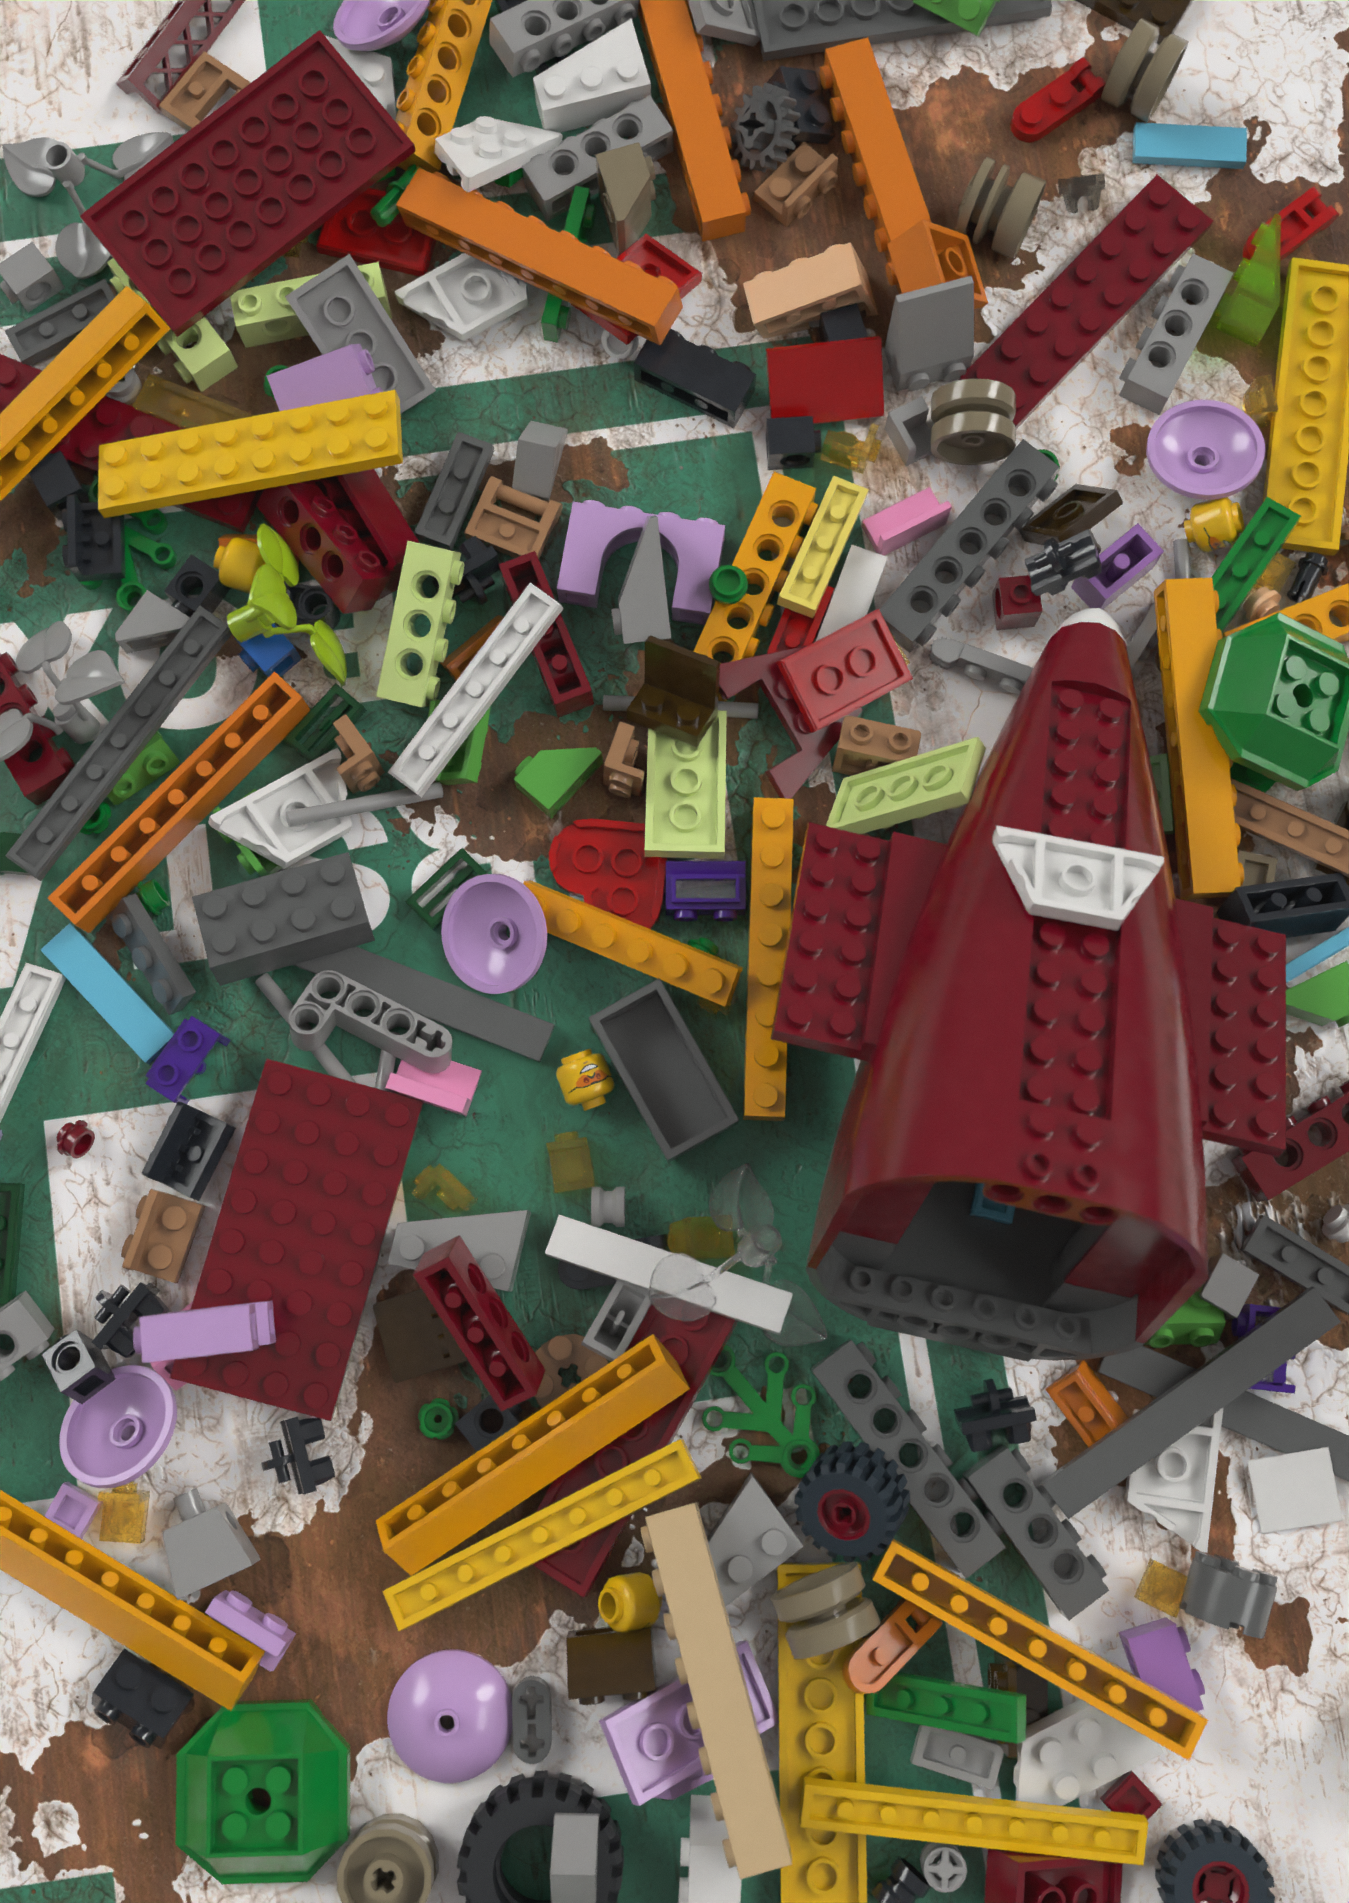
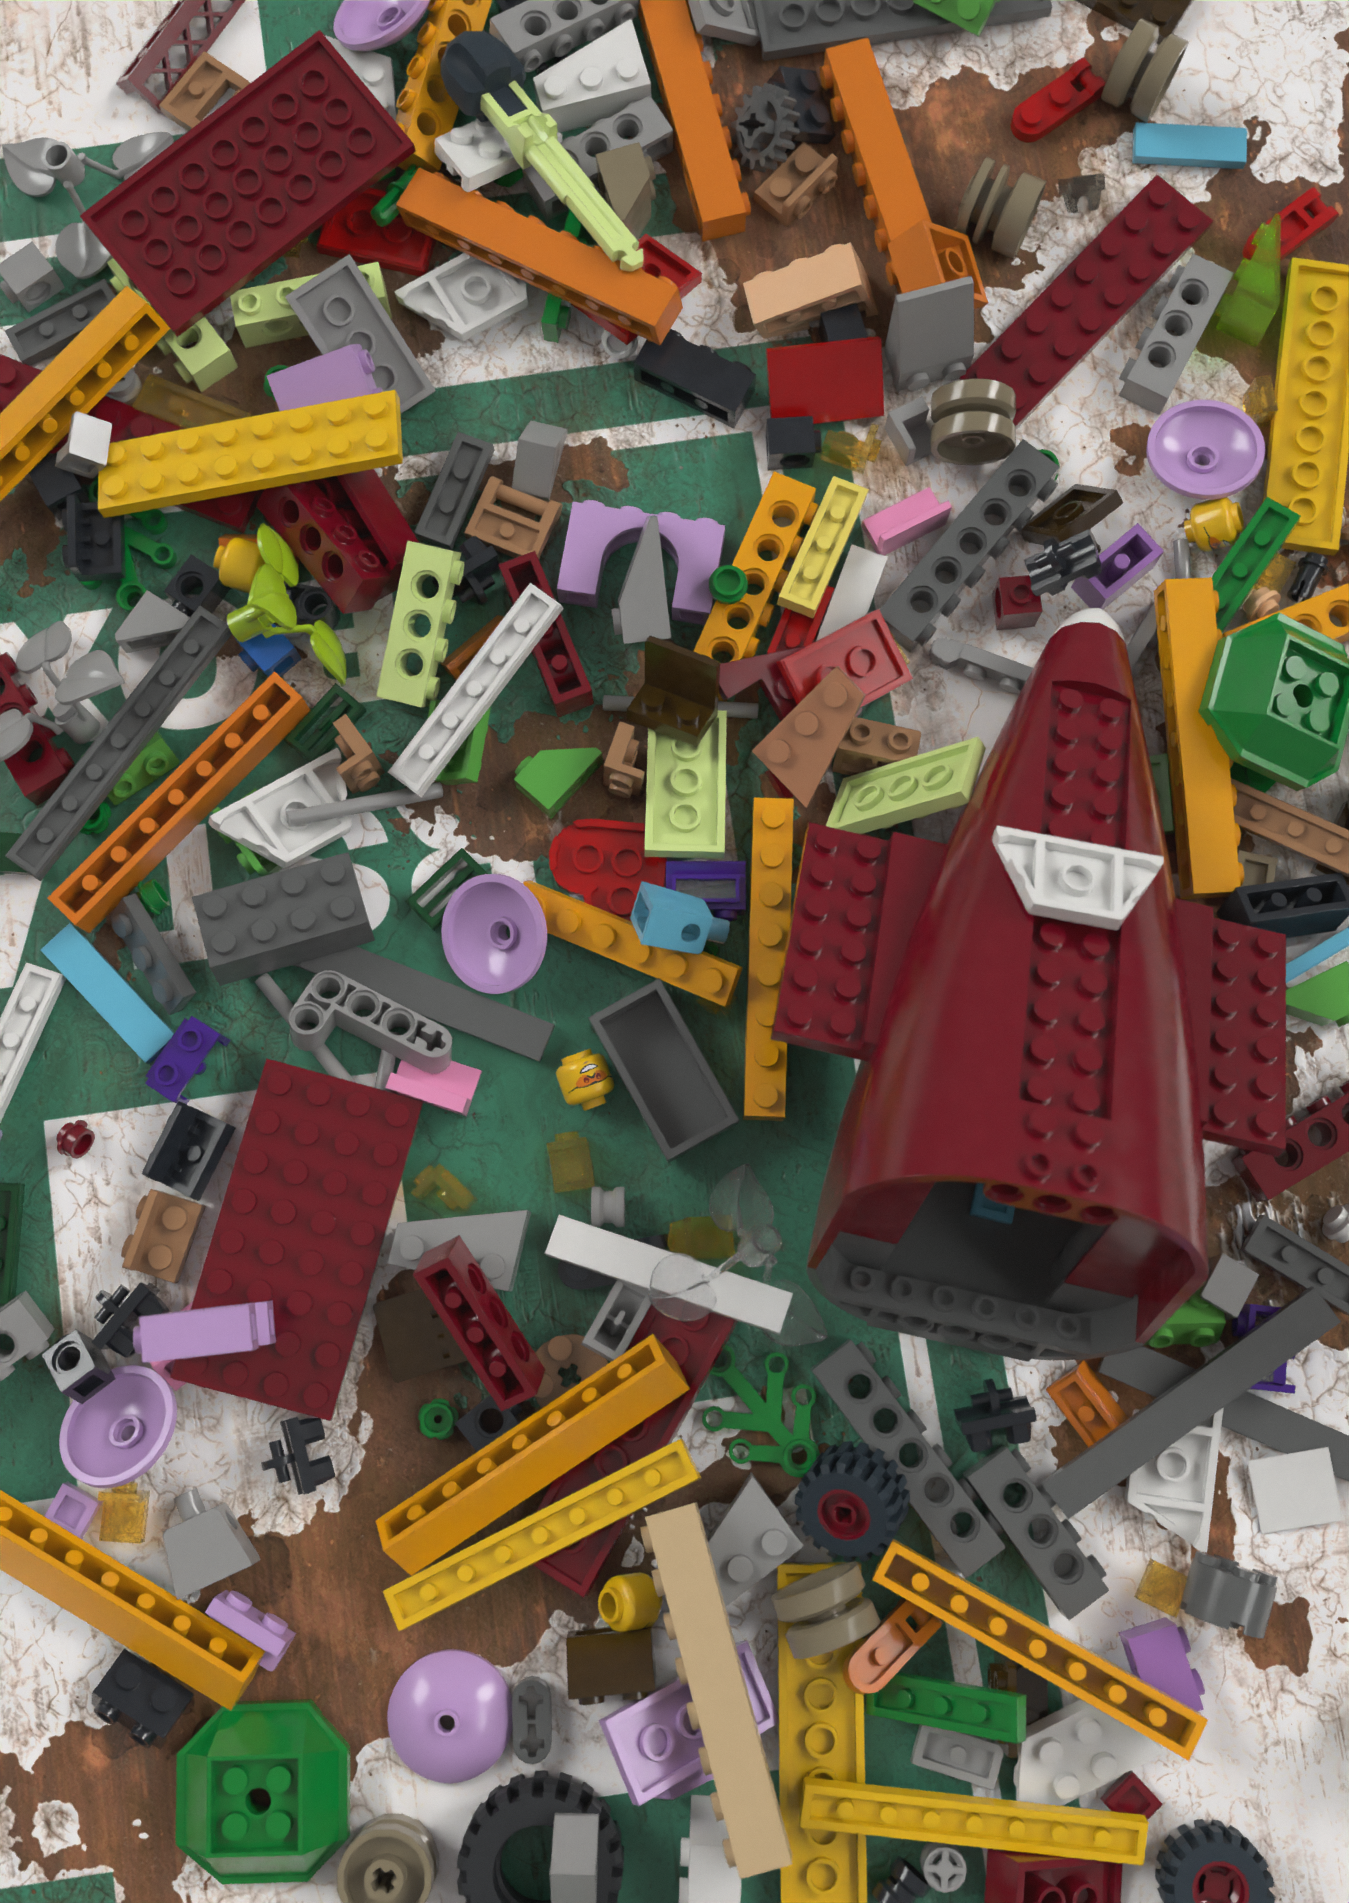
(86, 446): none -> panel
(489, 84): none -> yellowish green piece
(675, 920): none -> medium azure torso
(809, 736): none -> nougat wing

